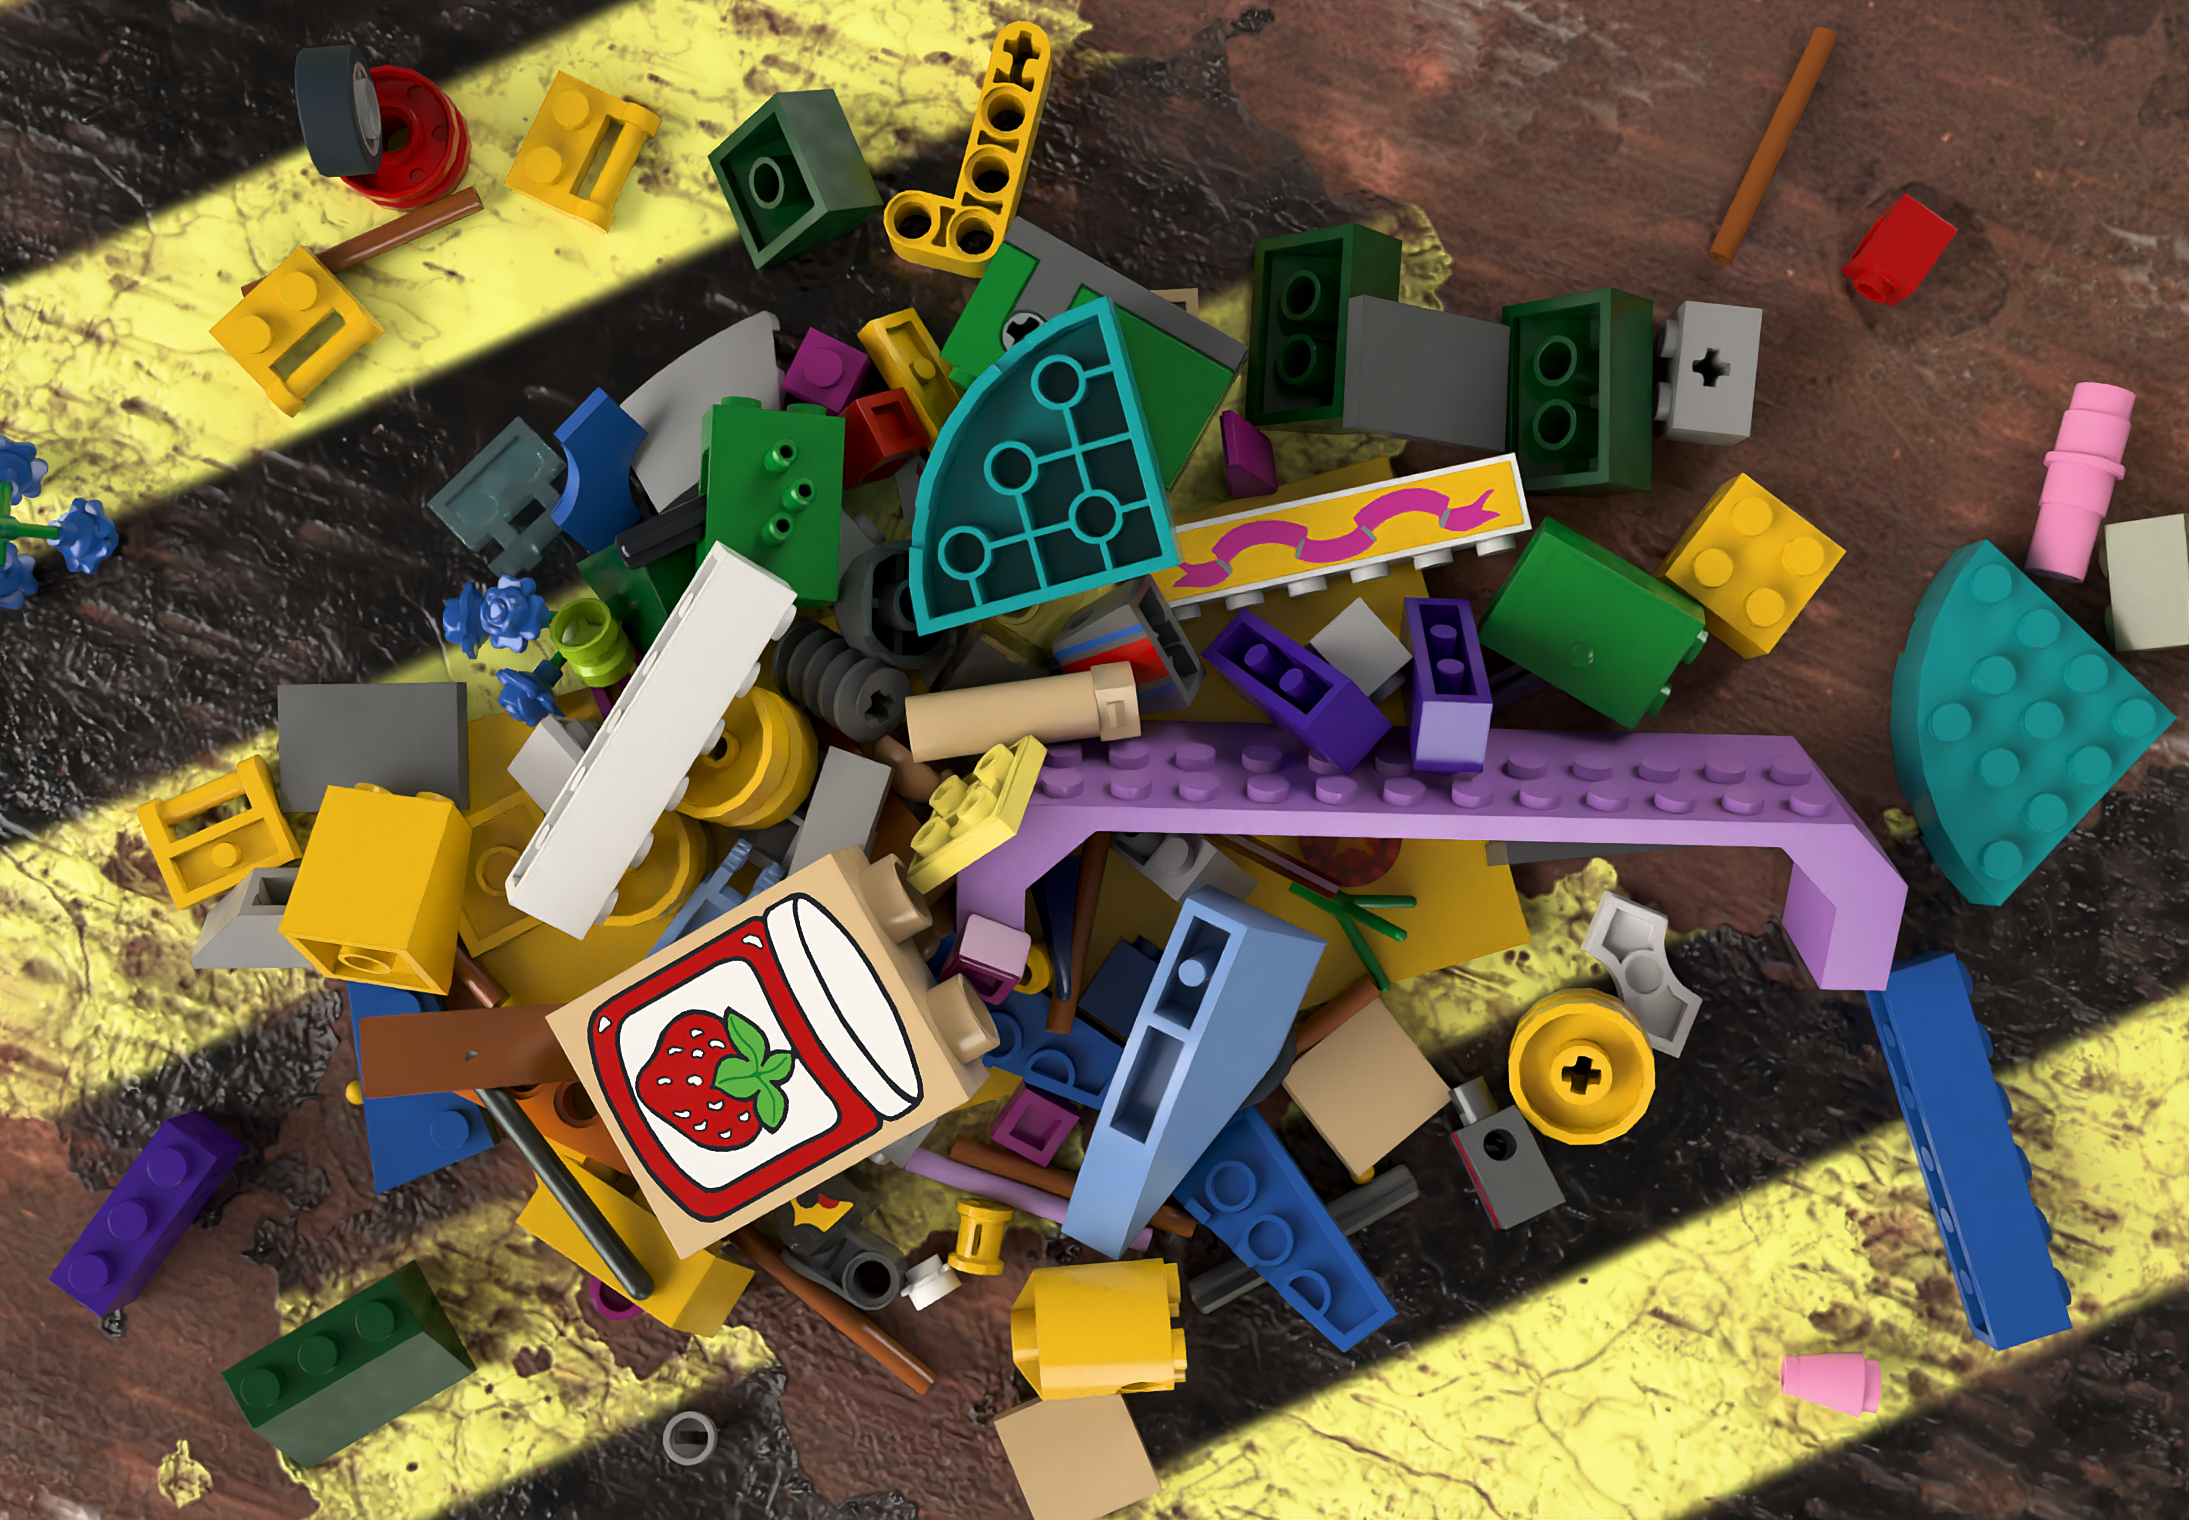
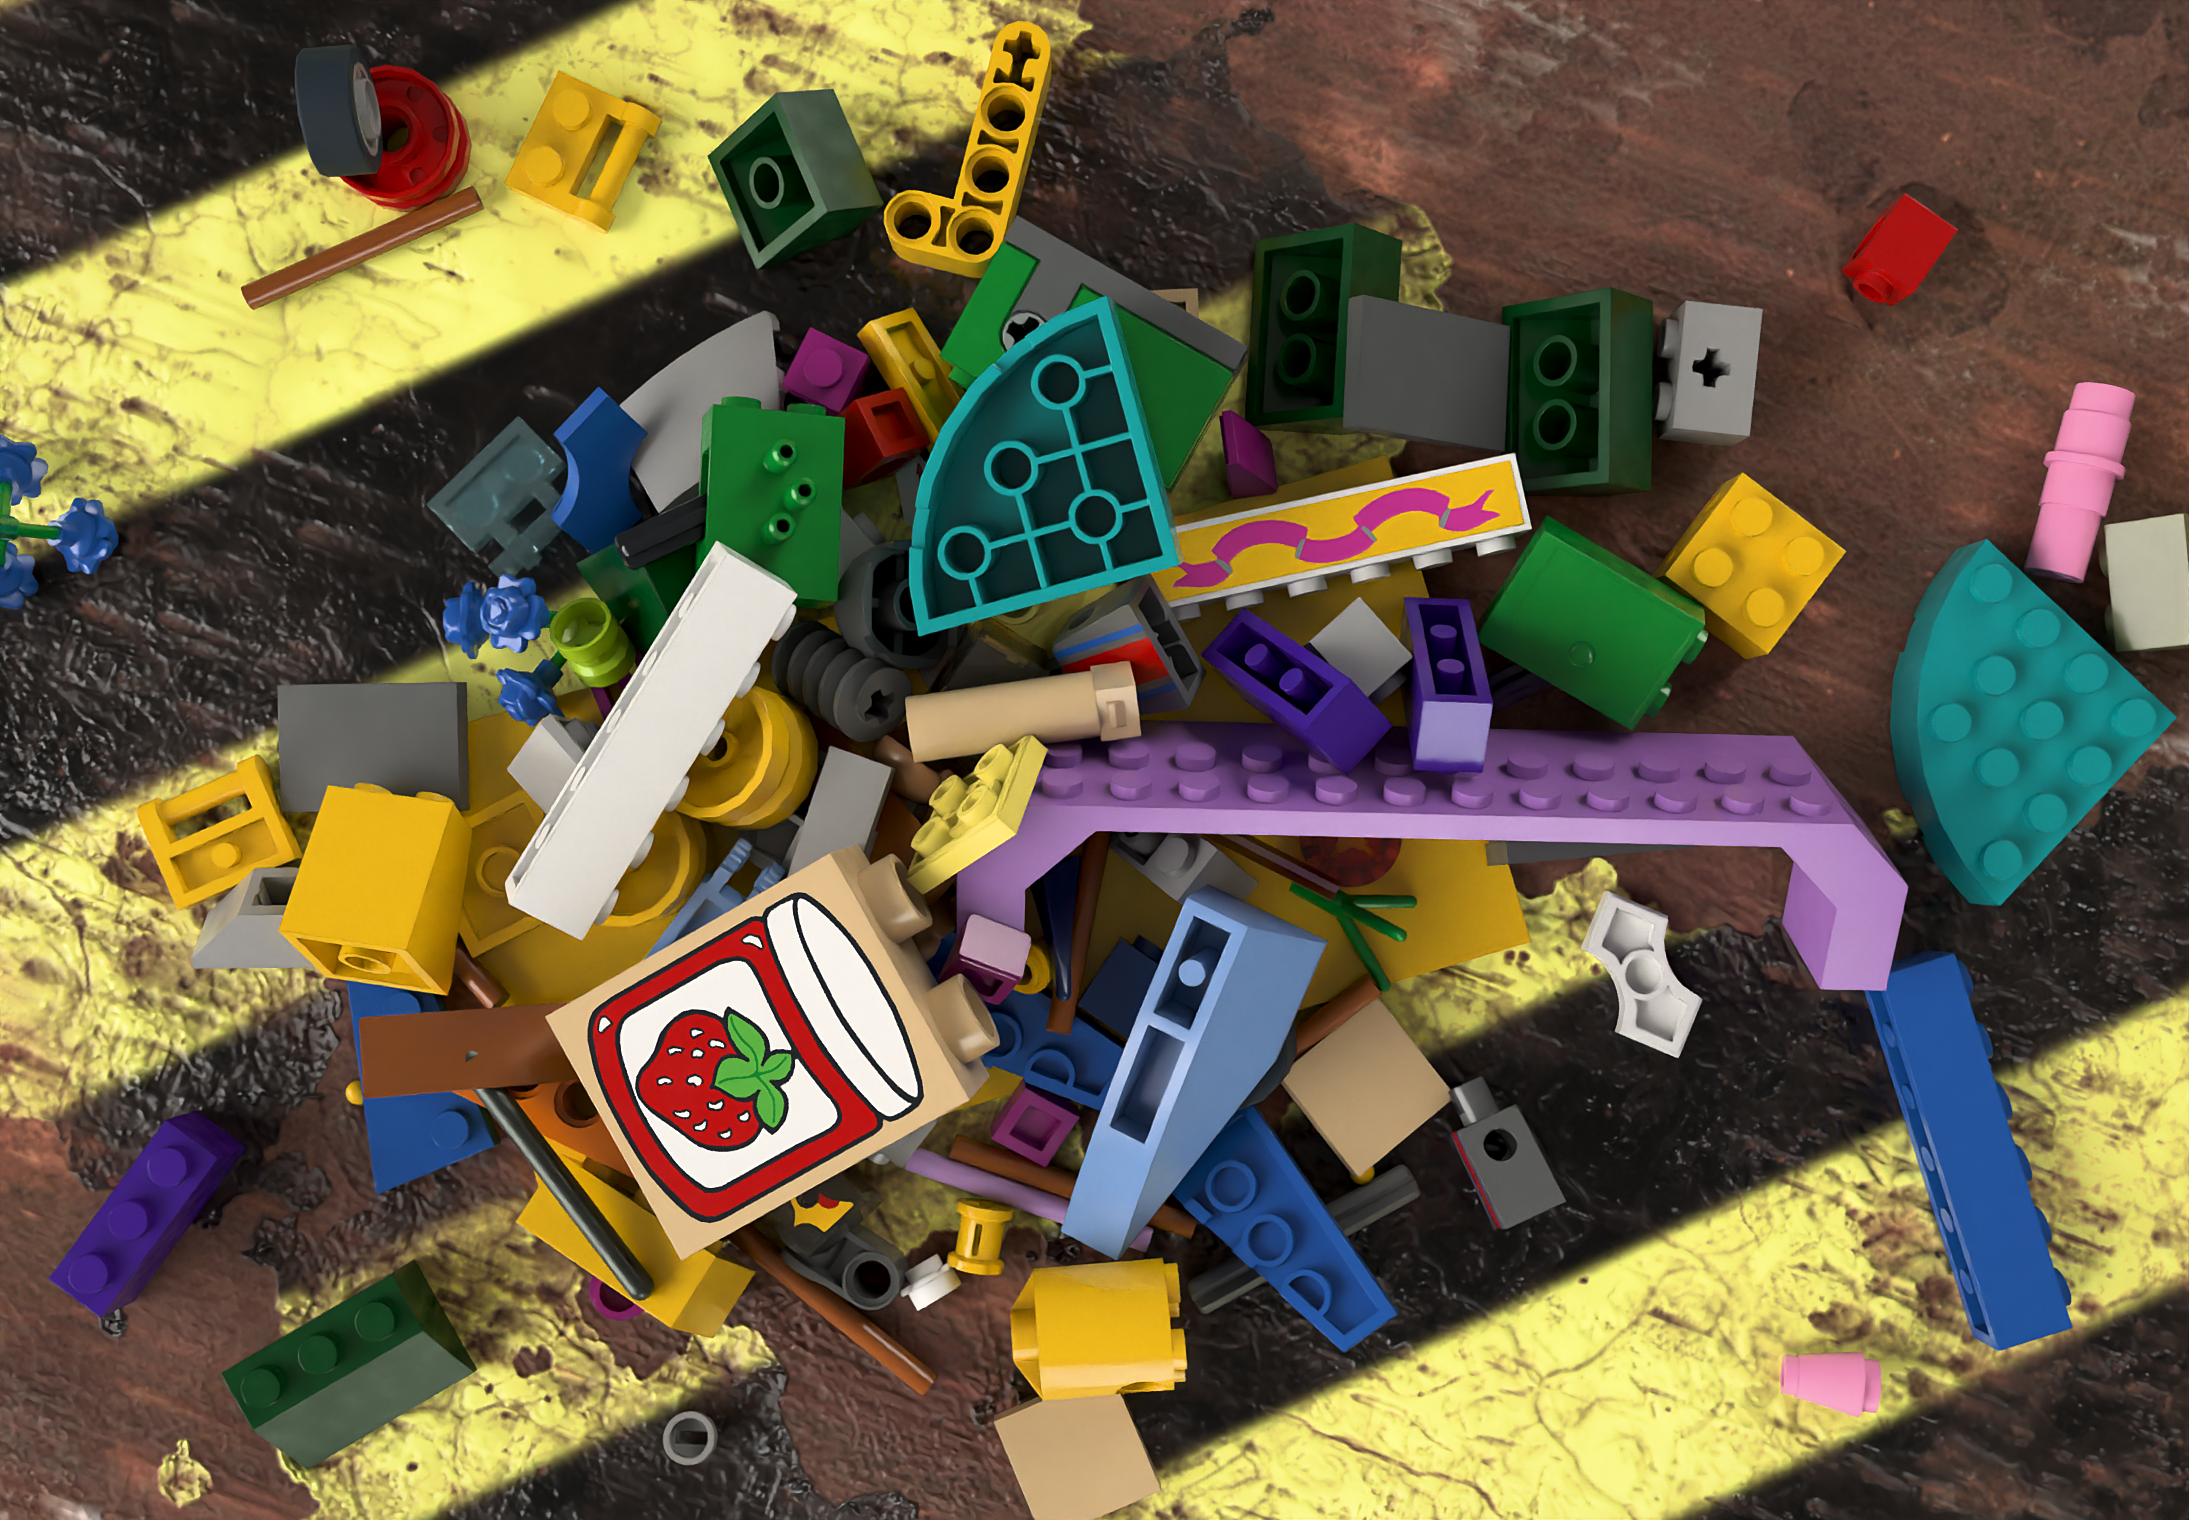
(284, 313): yellow plate -> none
(1589, 1103): yellow wheel -> none
(1773, 145): dark orange piece -> none

